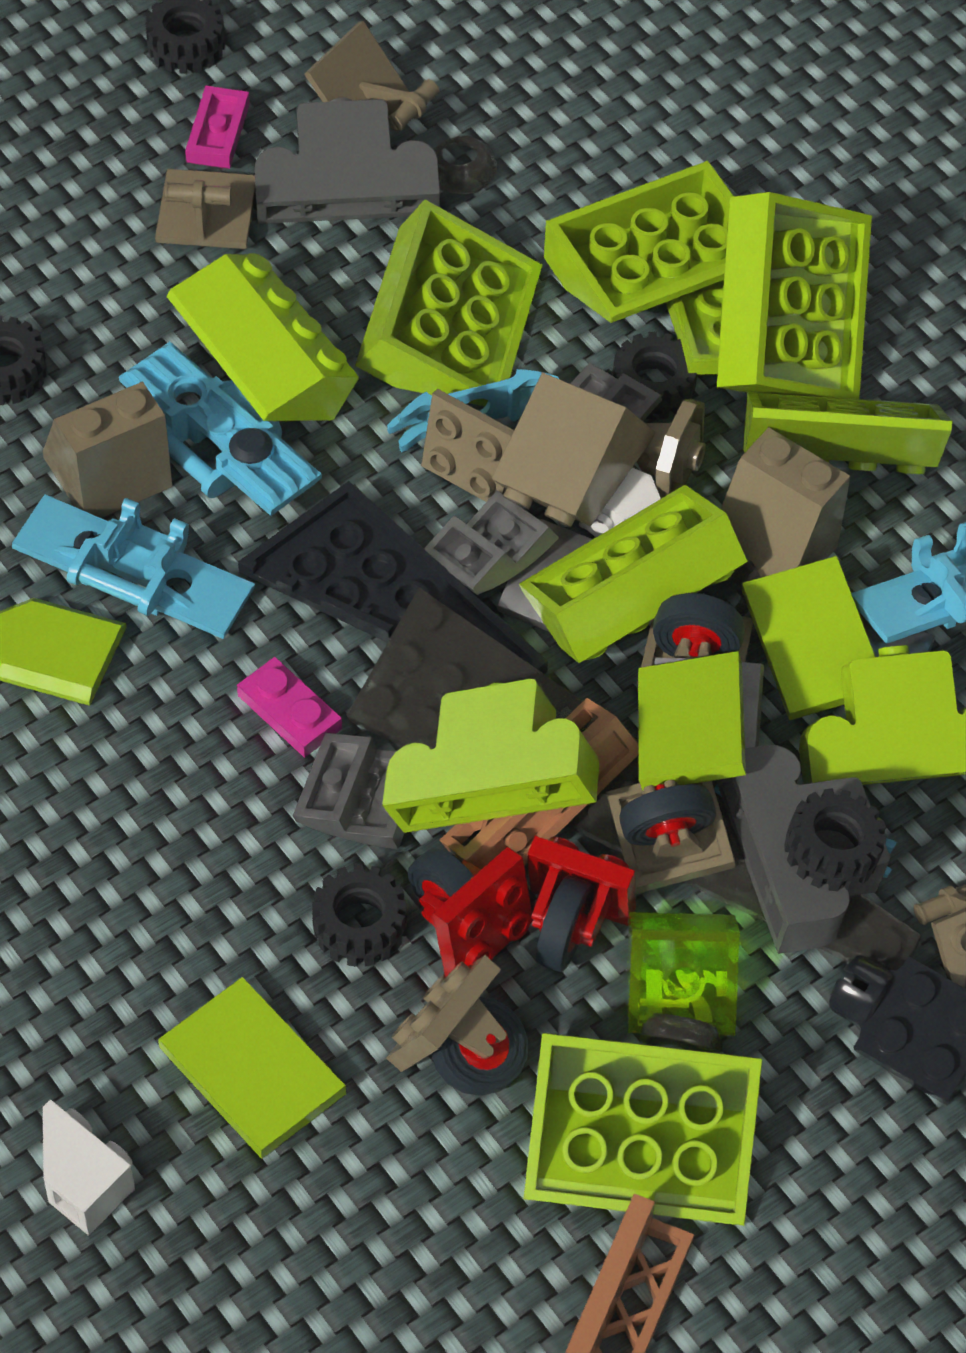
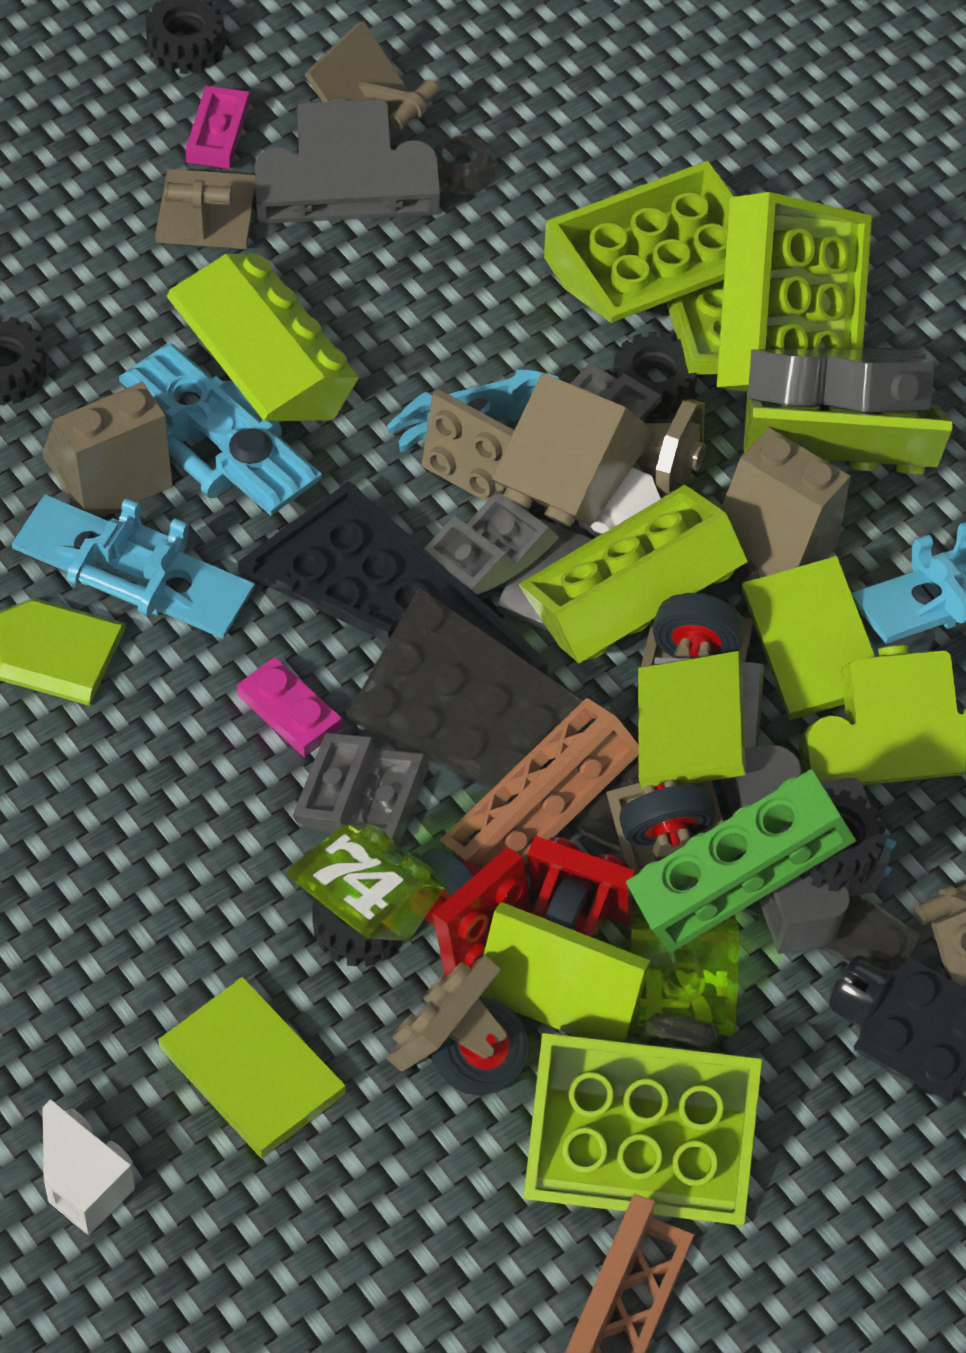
(368, 882): none -> clear neon green slope
(448, 307): lime slope -> none
(491, 760): lime brick -> none
(563, 976): none -> lime tile
(731, 886): none -> bright green brick
(843, 378): none -> dark grey brick

